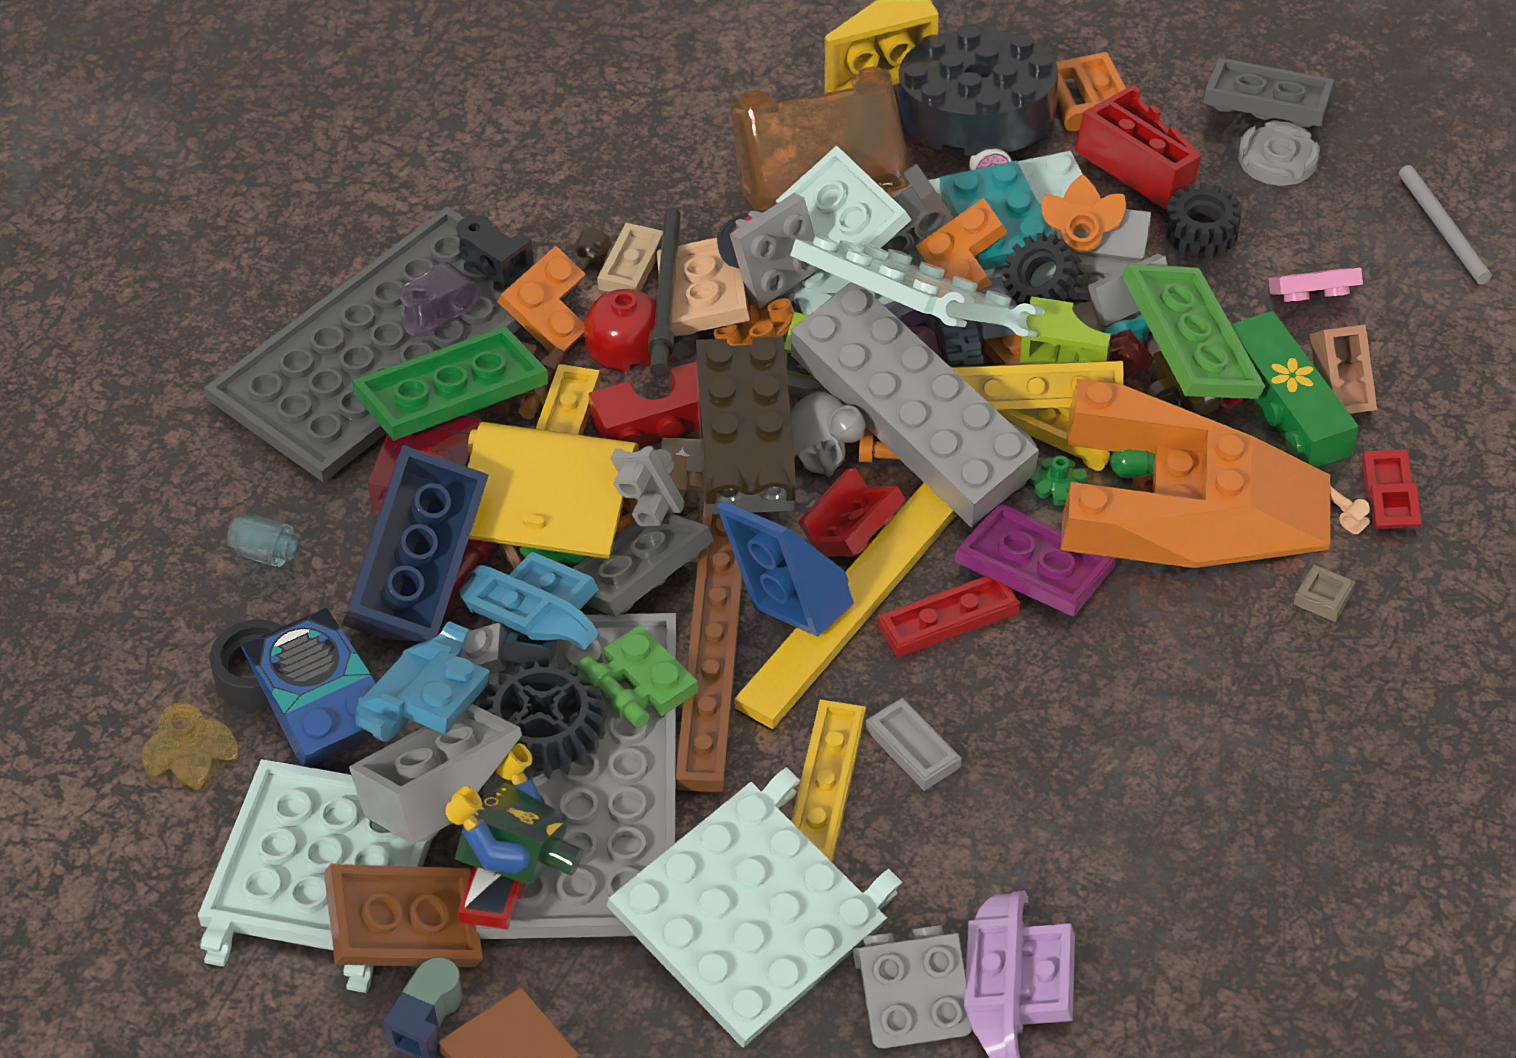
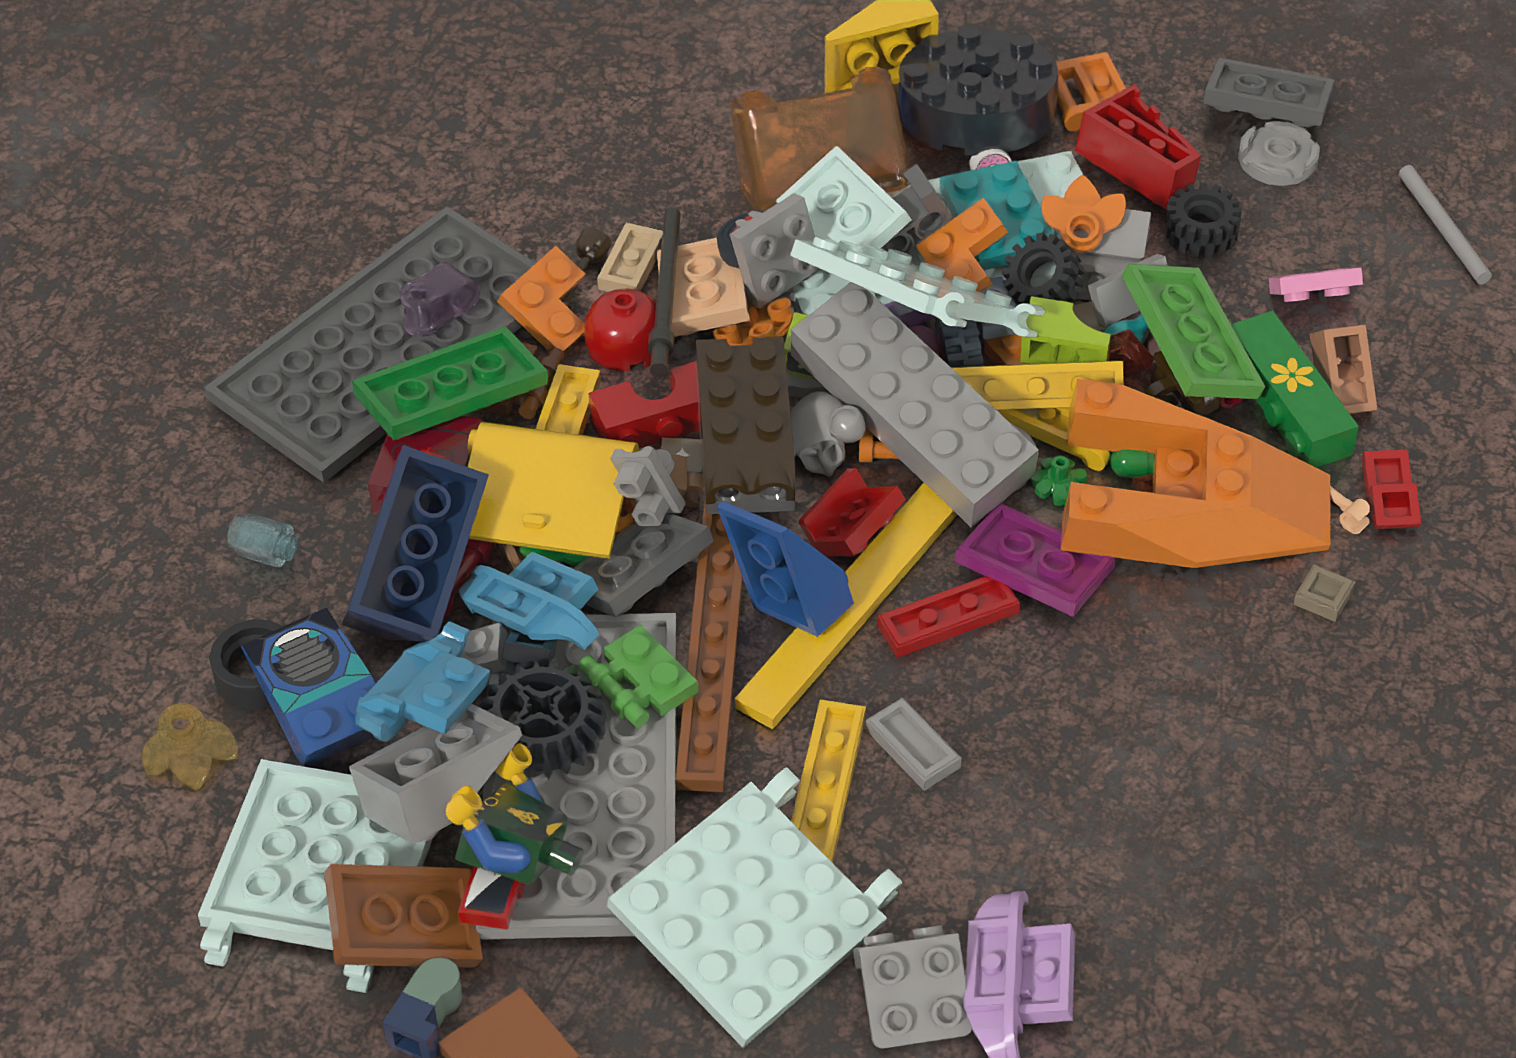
(492, 251): black leg -> none

